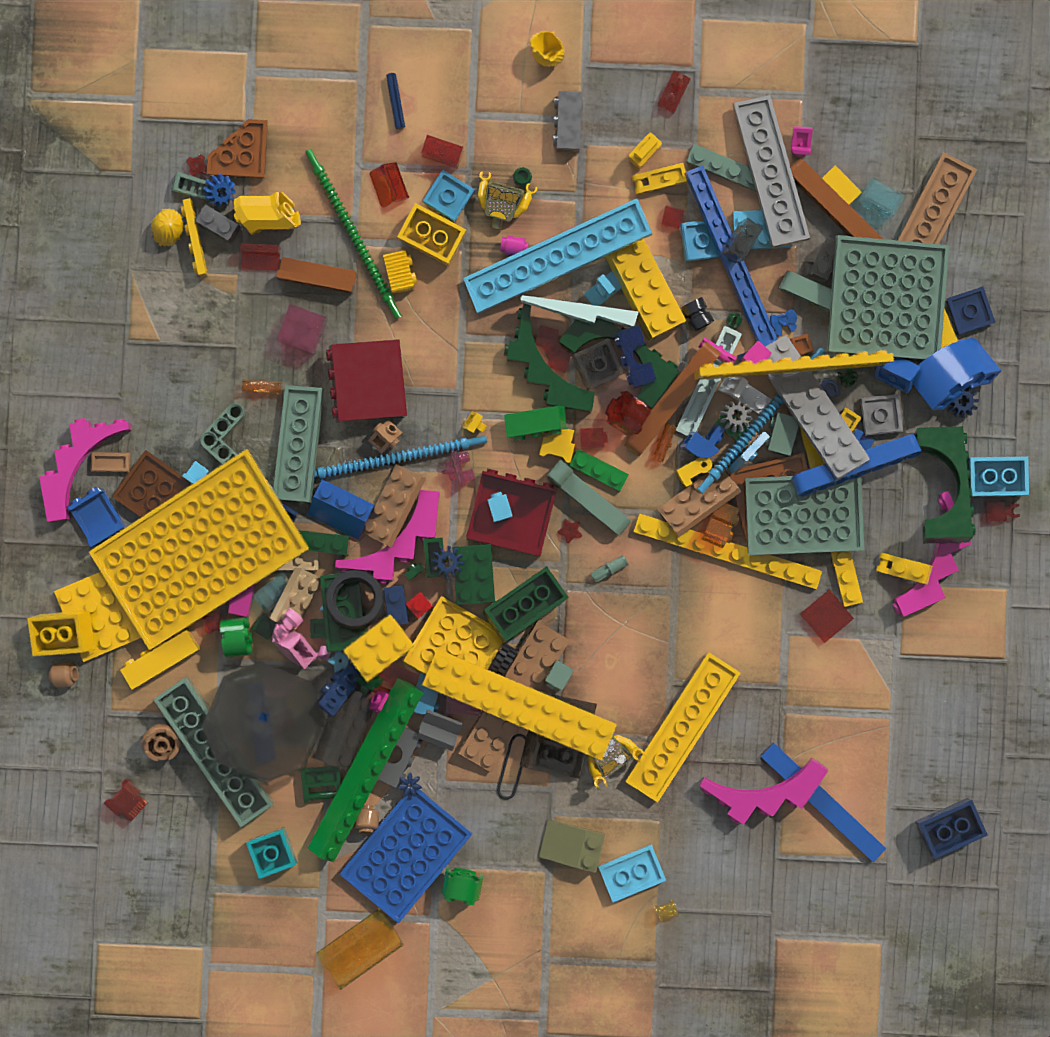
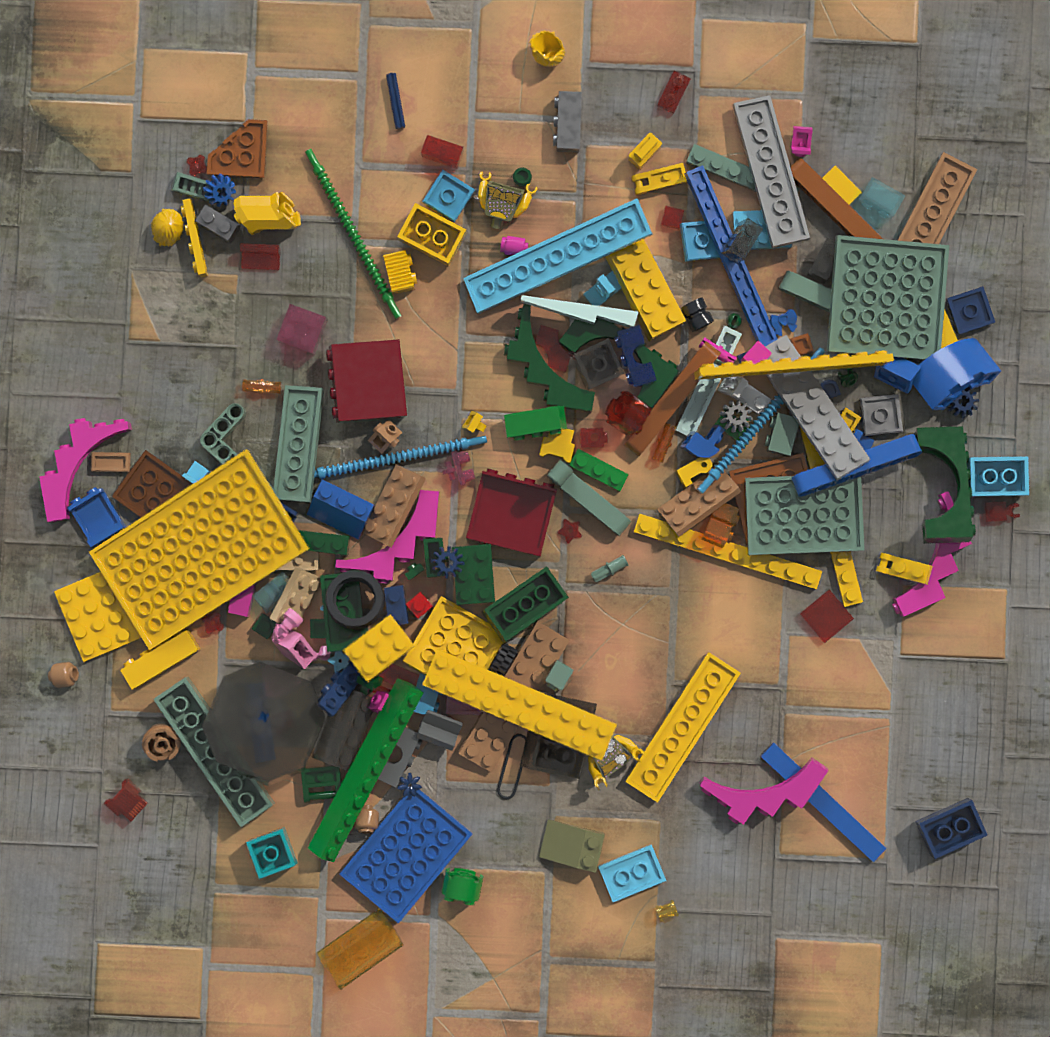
(61, 633): yellow brick -> none
(236, 637): green brick -> none
(316, 275): dark orange panel -> none
(388, 184): clear red panel -> none
(499, 507): medium azure brick -> none
(749, 453): plate -> none

